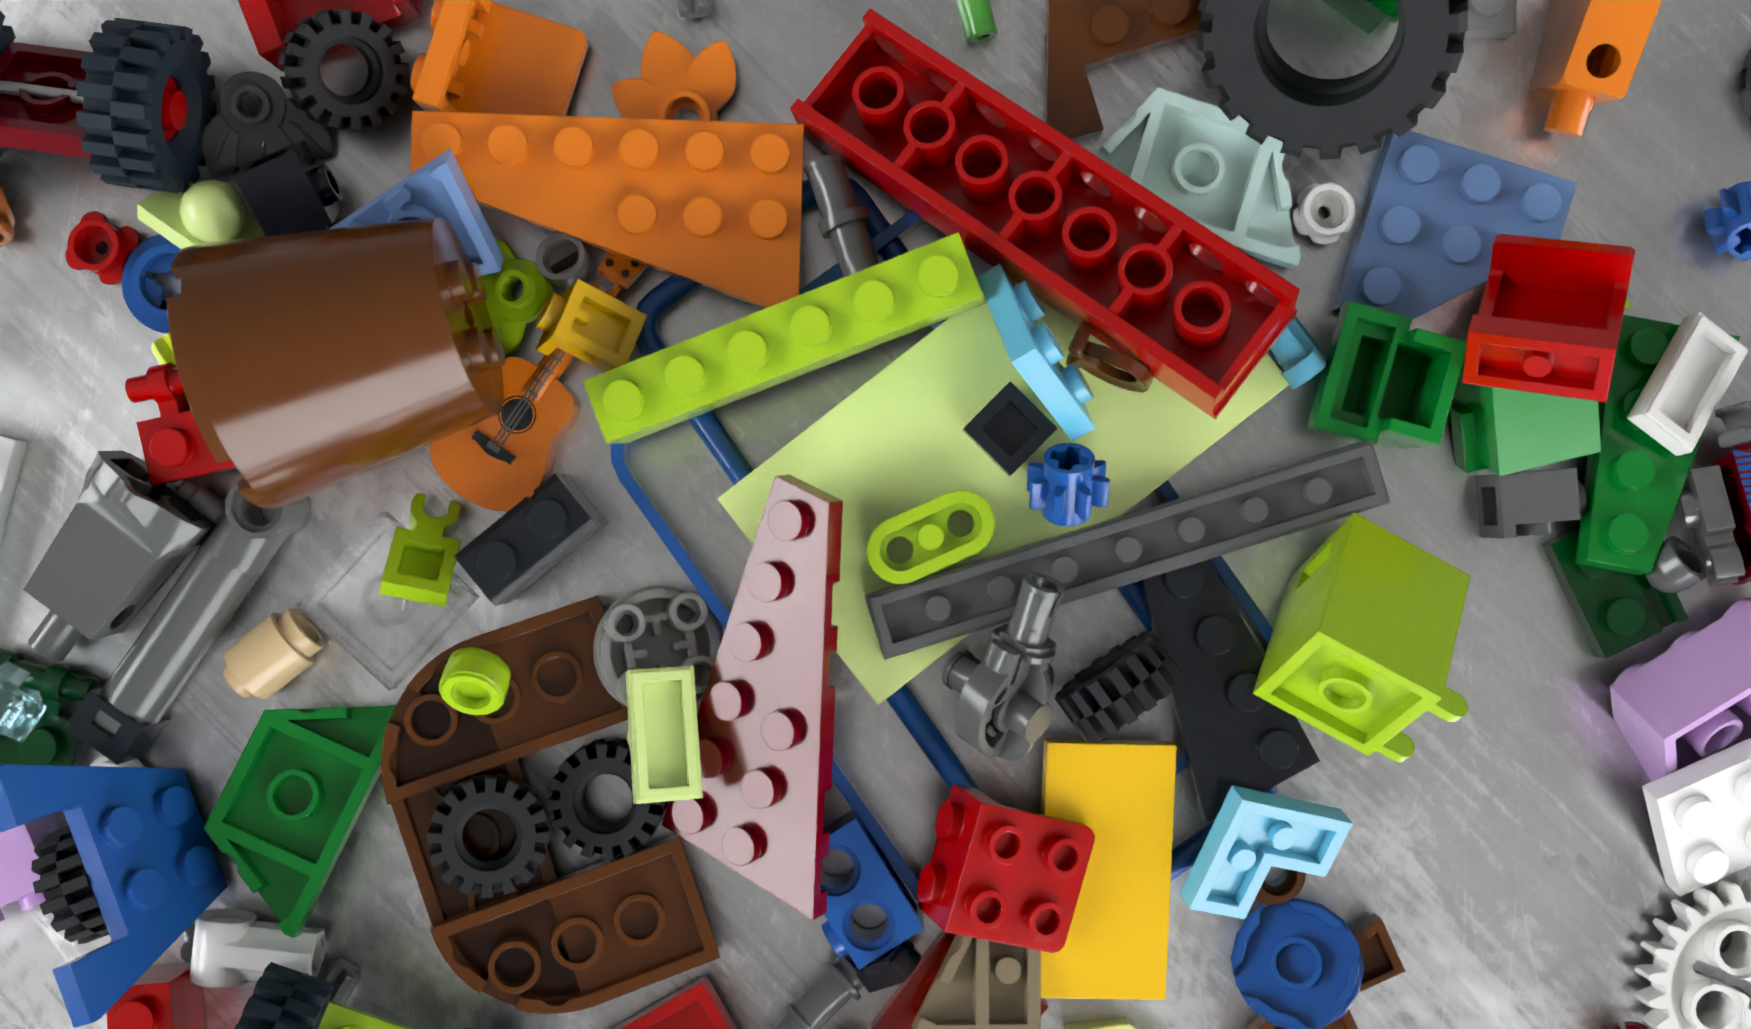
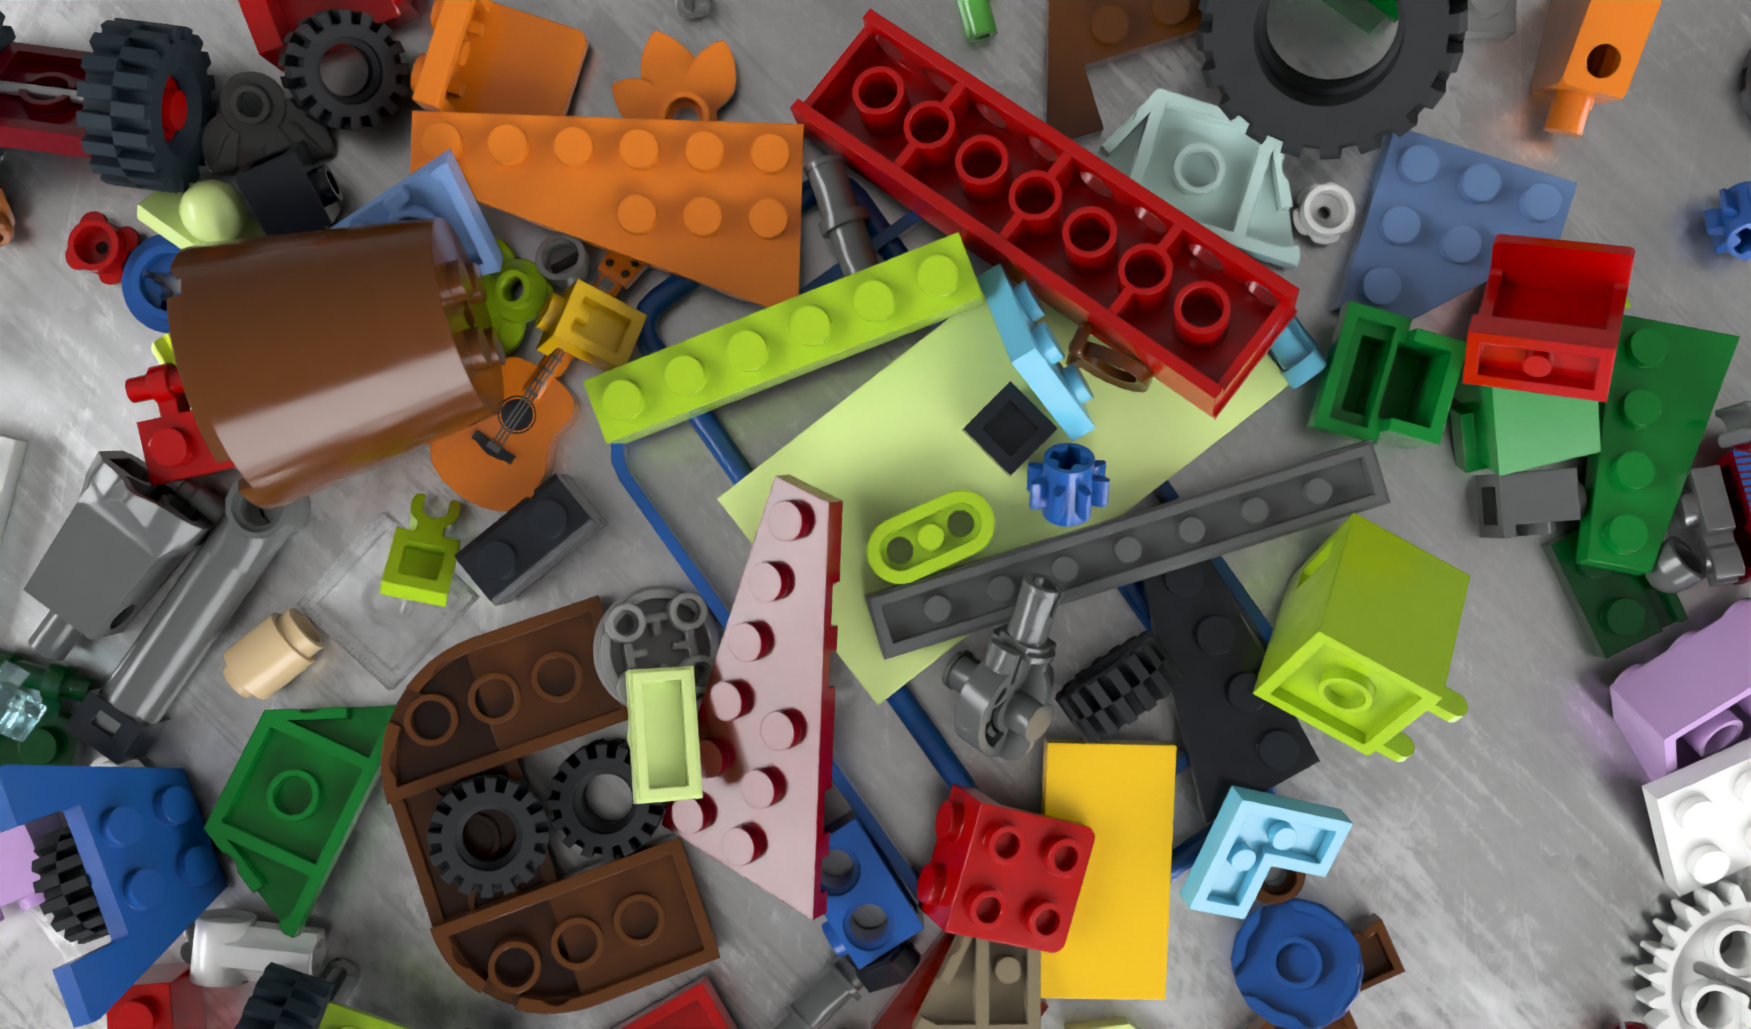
(474, 681): lime tile -> none
(1687, 384): white tile -> none

